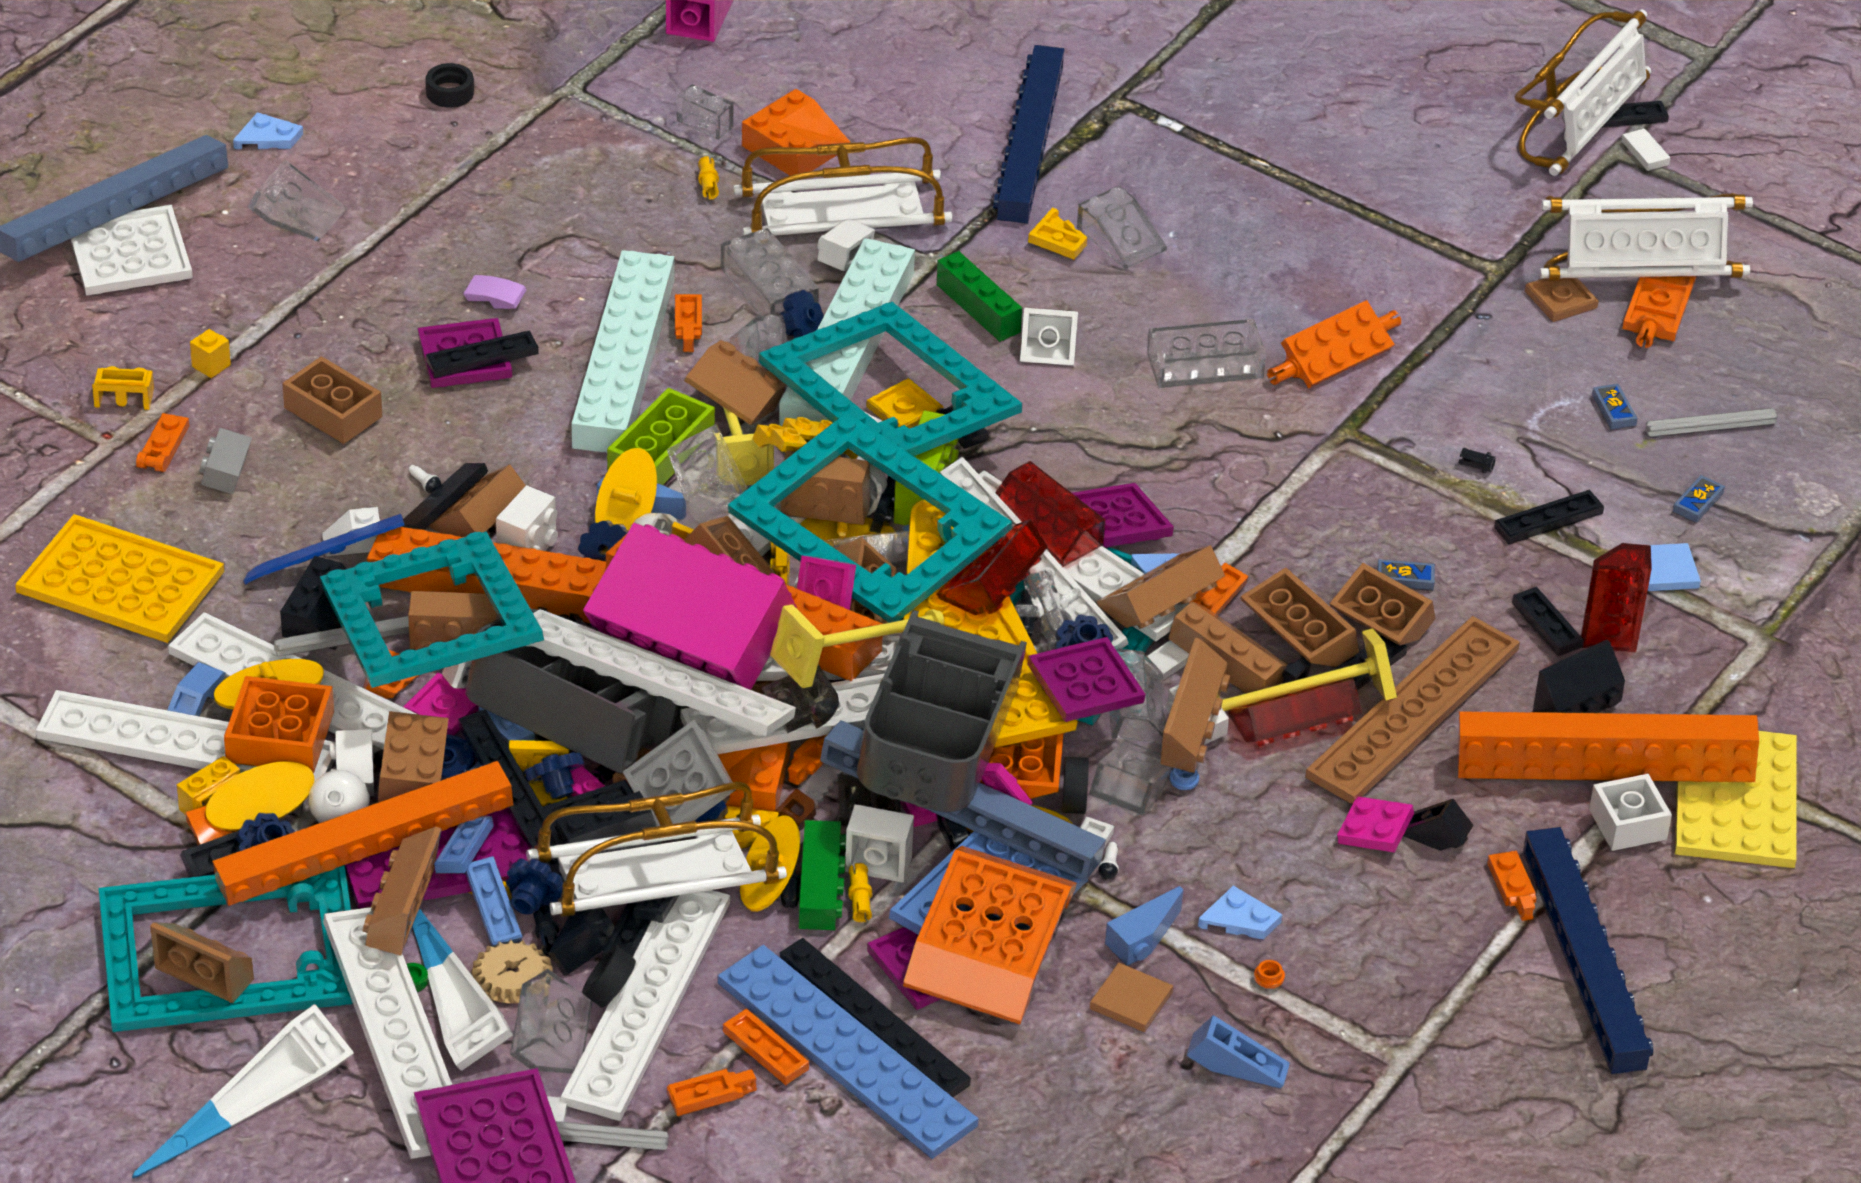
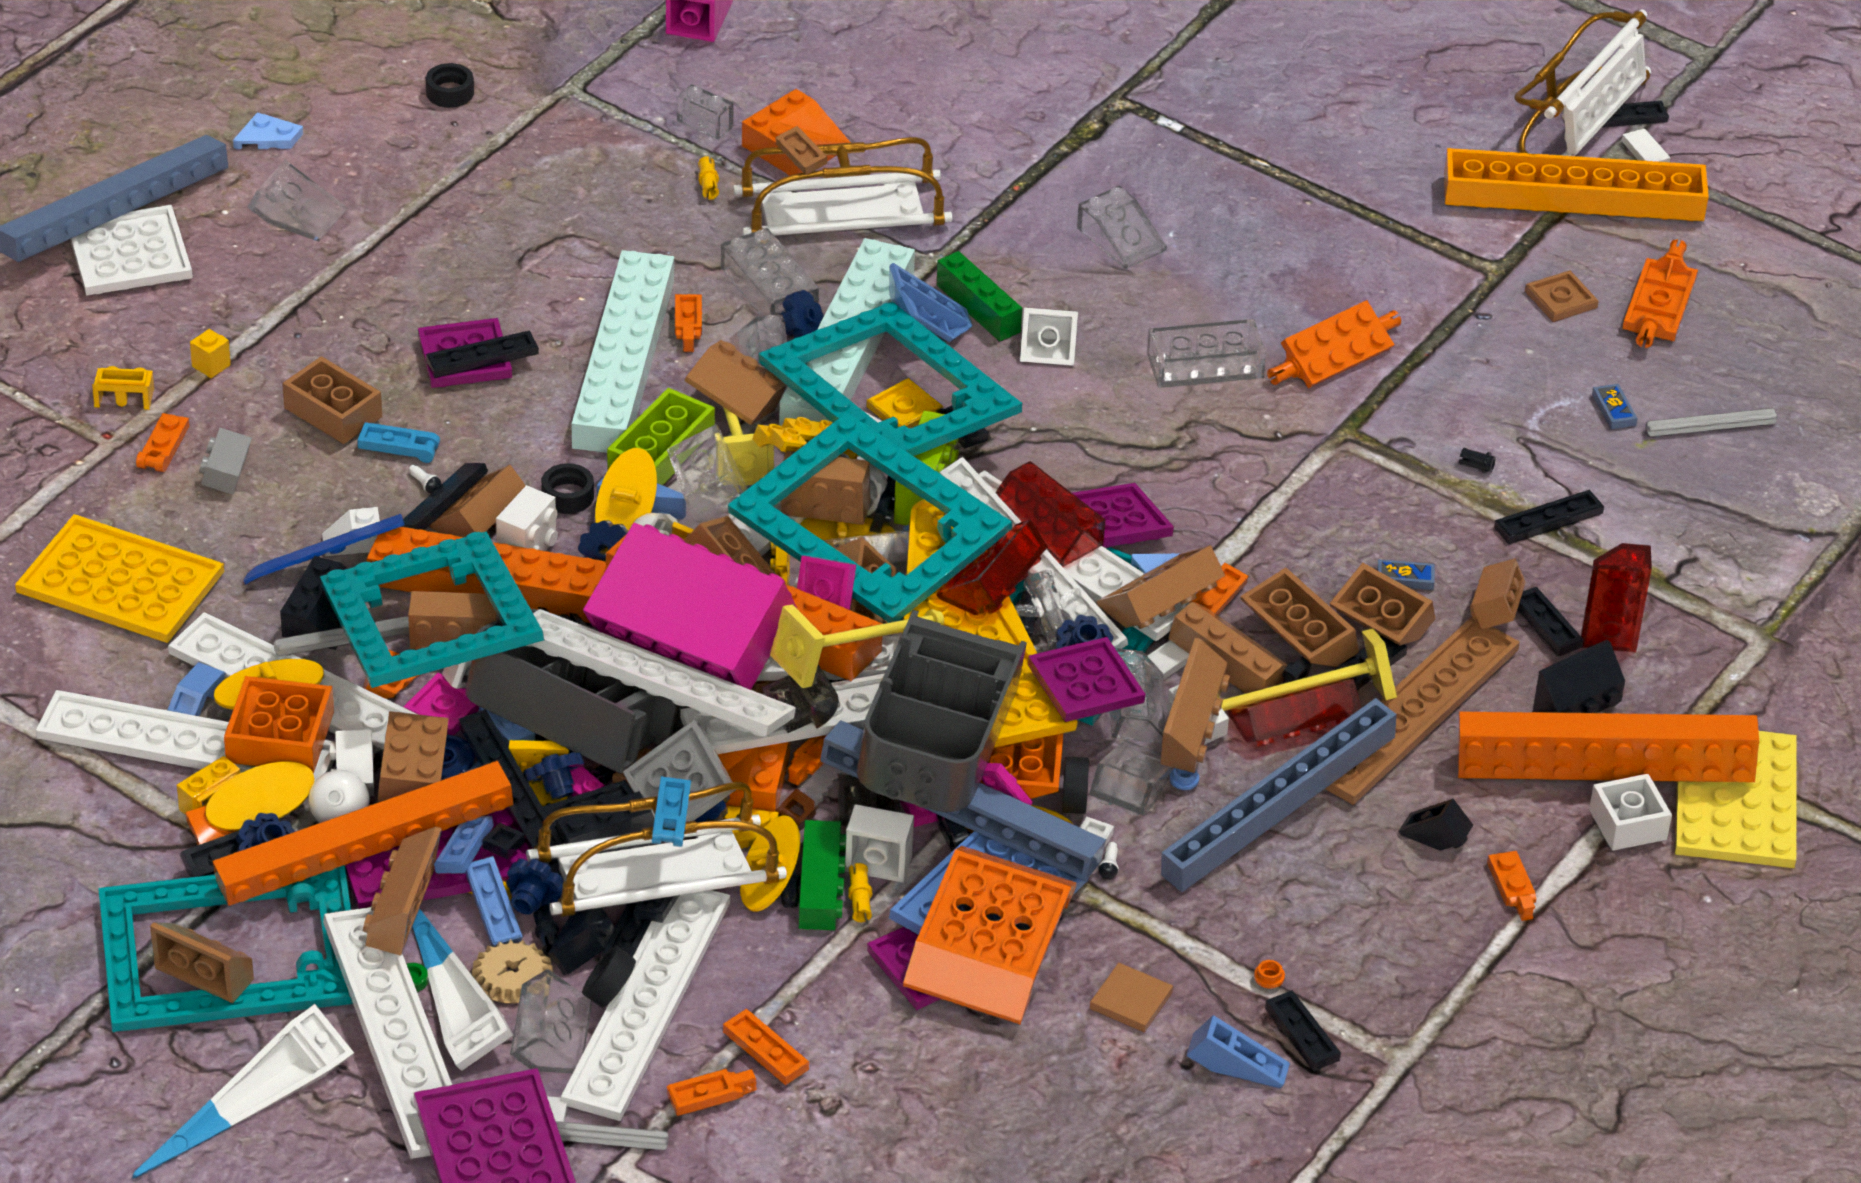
(399, 441): none -> dark azure plate
(499, 291): lavender slope -> none
(503, 841): none -> black plate
(569, 474): none -> black tyre
(671, 811): none -> dark azure plate
(801, 150): none -> medium nougat plate
(842, 243): white brick -> none
(848, 1051): medium blue plate -> none
(875, 1016): black plate -> none
(927, 305): none -> medium blue wedge
(1030, 134): dark blue brick -> none
(1058, 235): yellow wing -> none
(1141, 929): medium blue slope -> none
(1241, 915): light blue wing -> none
(1278, 795): none -> sand blue brick
(1302, 1030): none -> black plate
(1375, 824): dark pink plate -> none
(1498, 594): none -> medium nougat brick
(1575, 184): none -> light orange brick
(1587, 951): dark blue brick -> none
(1646, 232): white piece -> none
(1673, 568): light blue tile -> none
(1698, 498): tile -> none

